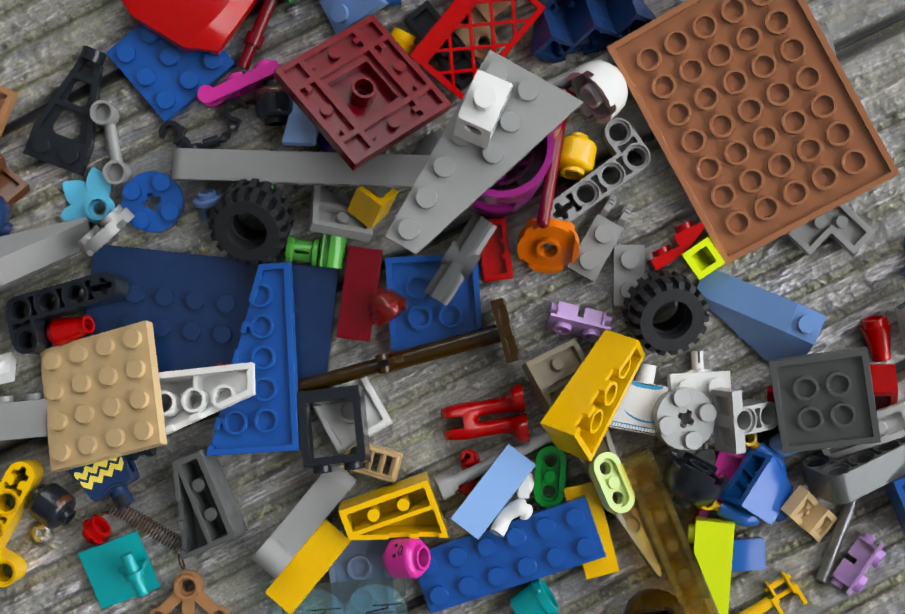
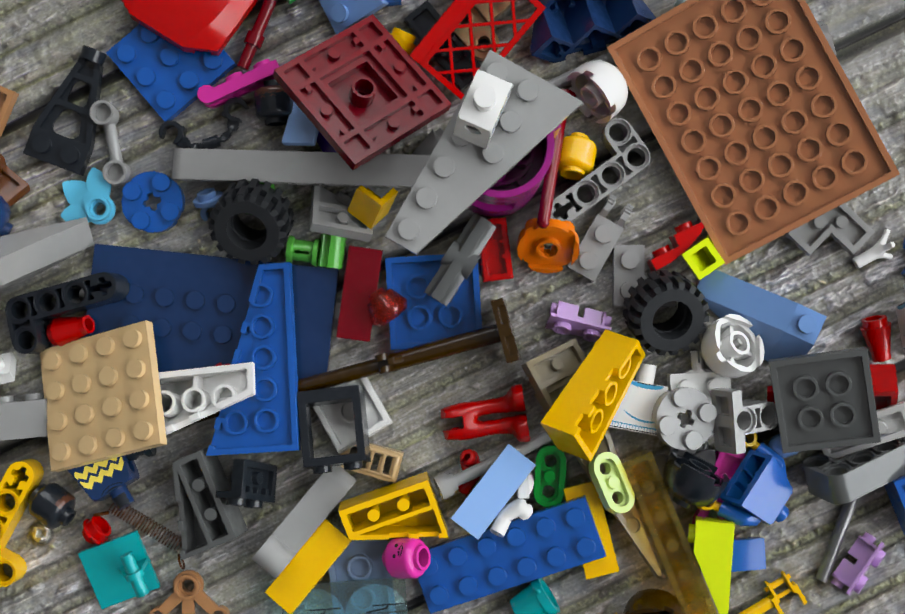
(98, 237): light grey plate -> none
(251, 484): none -> black bracket
(732, 347): none -> white cylinder
(809, 513): tan slope -> none
(877, 251): none -> white bar

